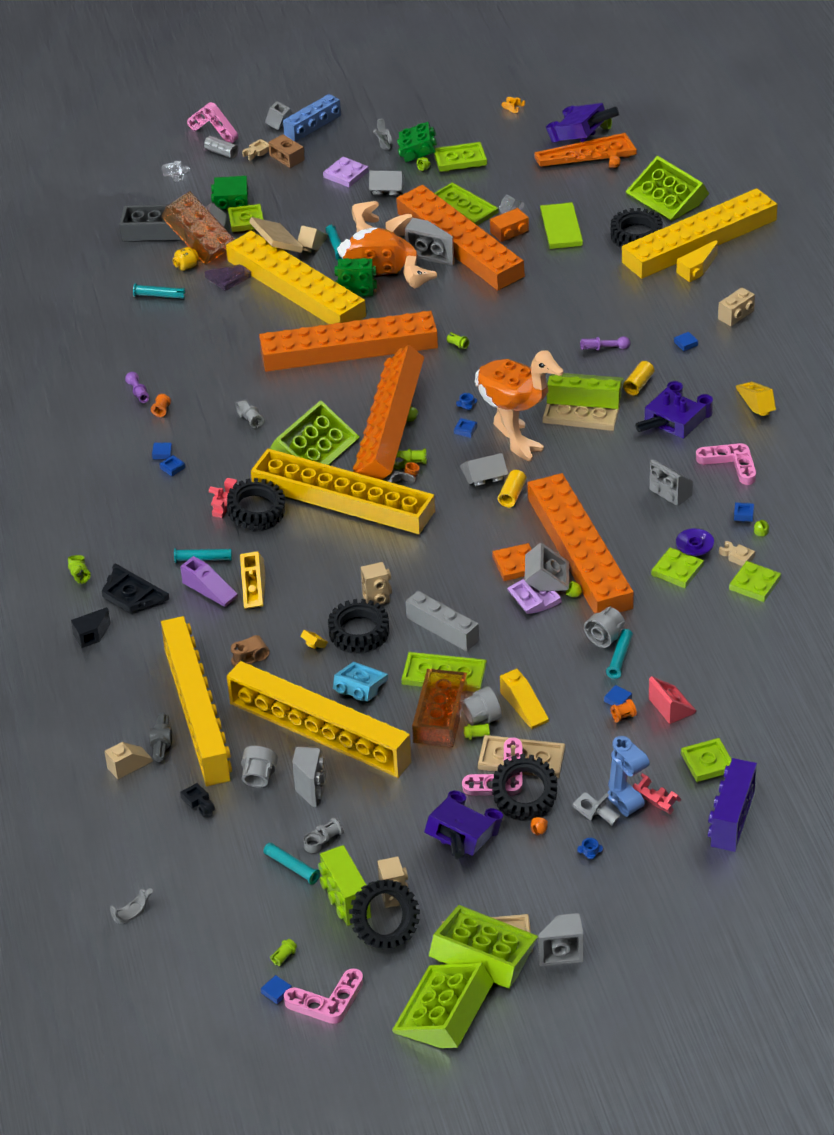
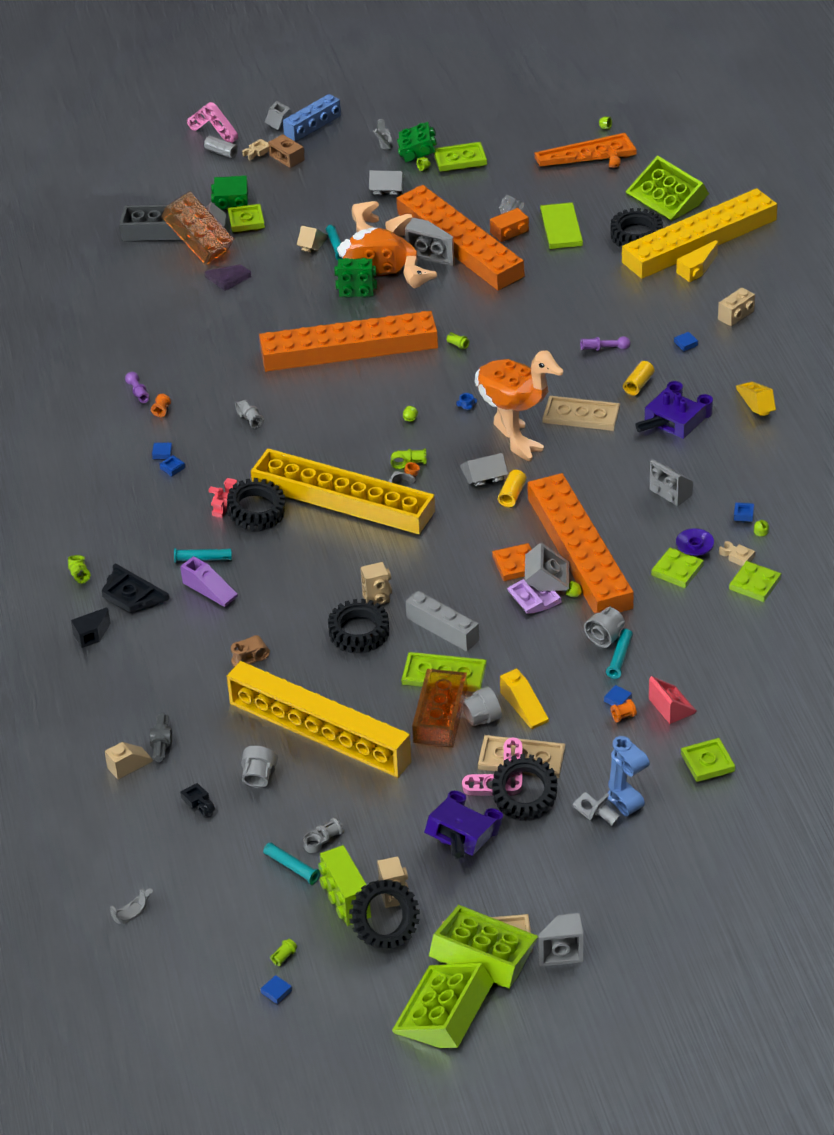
(158, 291): teal pin -> none
(175, 170): clear piece -> none
(185, 258): yellow head -> none
(196, 701): yellow brick -> none
(253, 579): yellow slope -> none
(276, 235): tan tile -> none
(296, 280): yellow brick -> none
(309, 774): light grey slope -> none
(313, 640): yellow plate -> none
(316, 436): lime slope -> none
(327, 1005): bright pink beam -> none
(346, 171): lavender plate -> none
(359, 681): medium azure plate -> none
(389, 414): orange brick -> none
(465, 428): blue tile -> none
(467, 203): lime tile -> none
(472, 731): lime pin -> none
(511, 103): light orange piece -> none
(539, 825): orange hinge -> none
(580, 122): dark purple piece -> none
(585, 390): lime slope -> none
(590, 848): blue plate -> none
(656, 798): coral piece -> none
(732, 804): dark purple brick -> none
(735, 453): bright pink beam -> none

